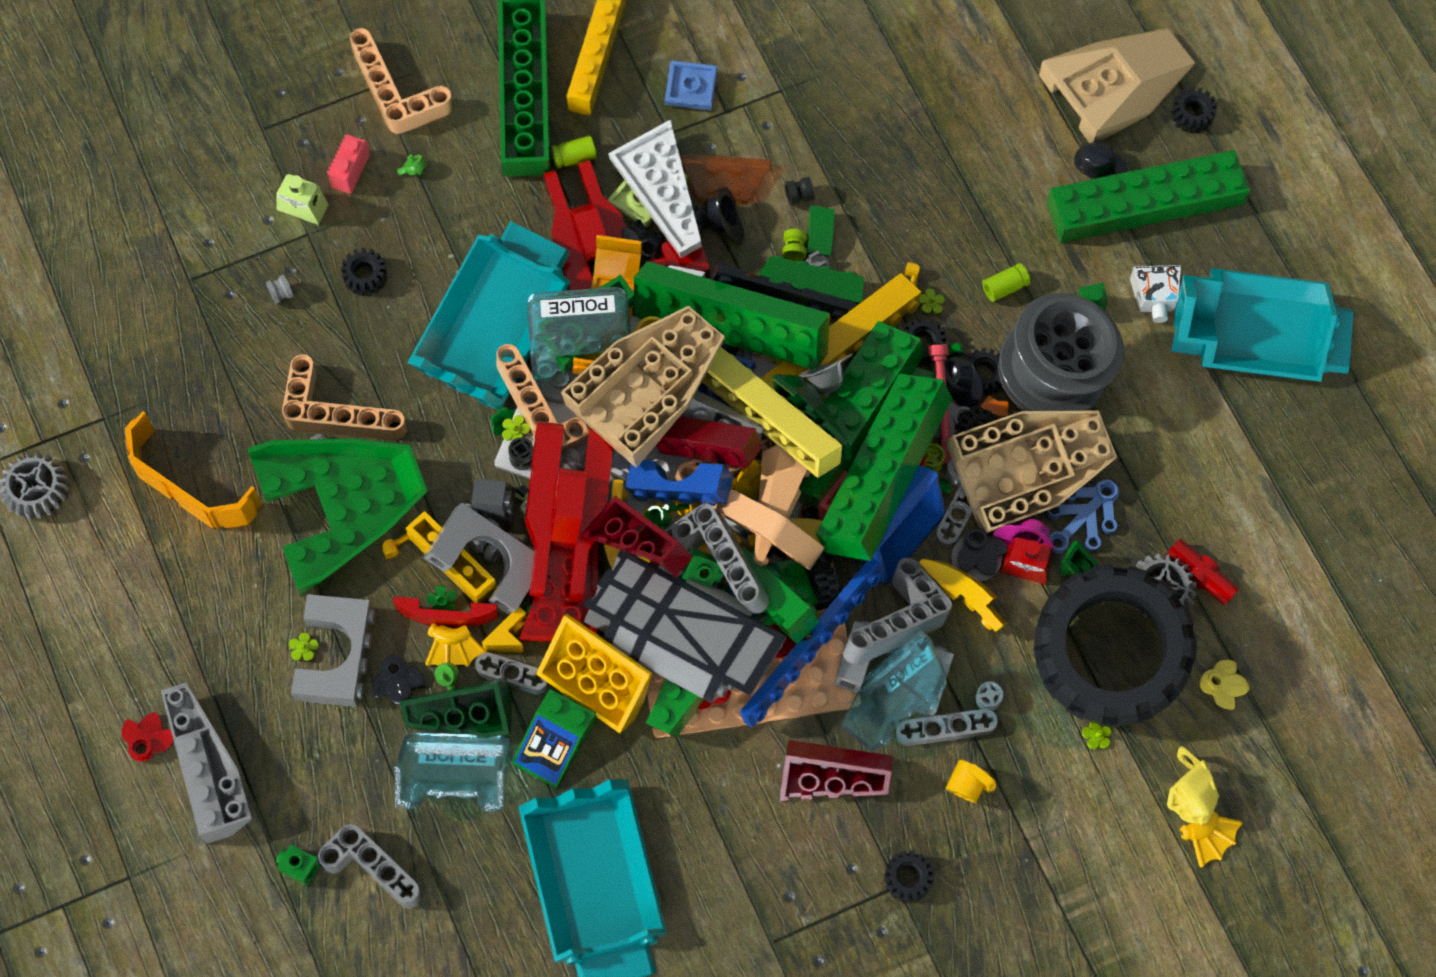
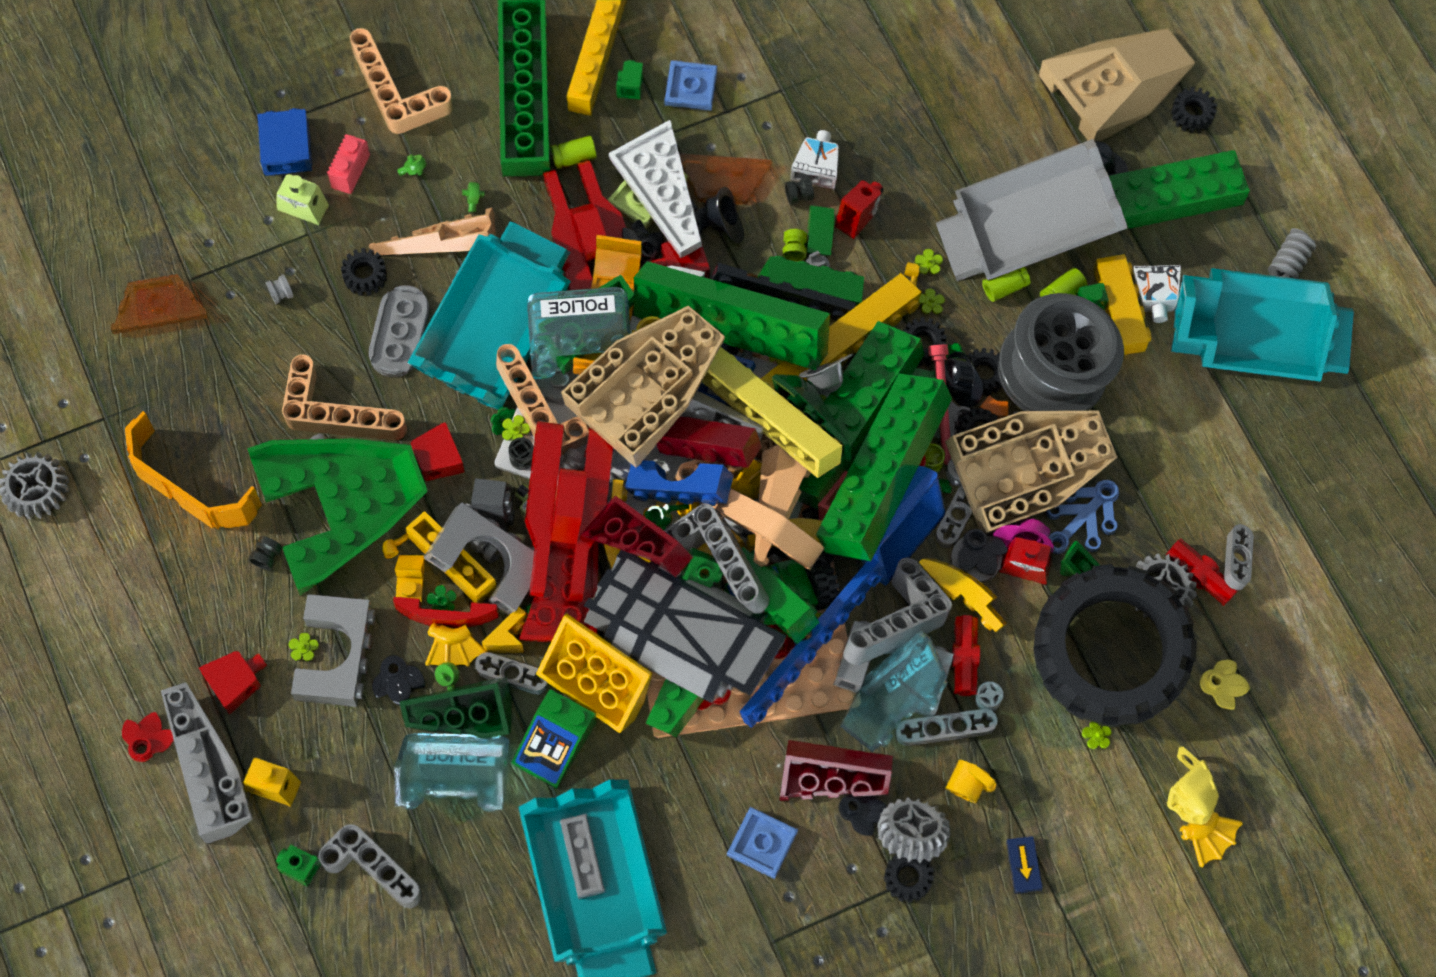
(156, 304): none -> clear orange wing
(233, 678): none -> red torso
(265, 553): none -> pearl dark grey wheel
(269, 782): none -> yellow torso
(284, 142): none -> blue brick
(398, 330): none -> light grey tile
(410, 576): none -> yellow slope
(437, 454): none -> red torso
(441, 237): none -> light nougat wedge
(473, 194): none -> bright green piece
(582, 856): none -> light grey tile
(630, 80): none -> green brick
(762, 842): none -> medium blue plate
(817, 160): none -> white torso
(862, 199): none -> red torso
(867, 812): none -> black plate
(913, 830): none -> light grey gear
(928, 262): none -> lime plant
(966, 655): none -> red piece
(1024, 864): none -> dark blue tile
(1031, 213): none -> light grey panel
(1066, 283): none -> lime piece
(1123, 302): none -> yellow brick
(1232, 564): none -> light grey beam
(1292, 255): none -> light grey piece

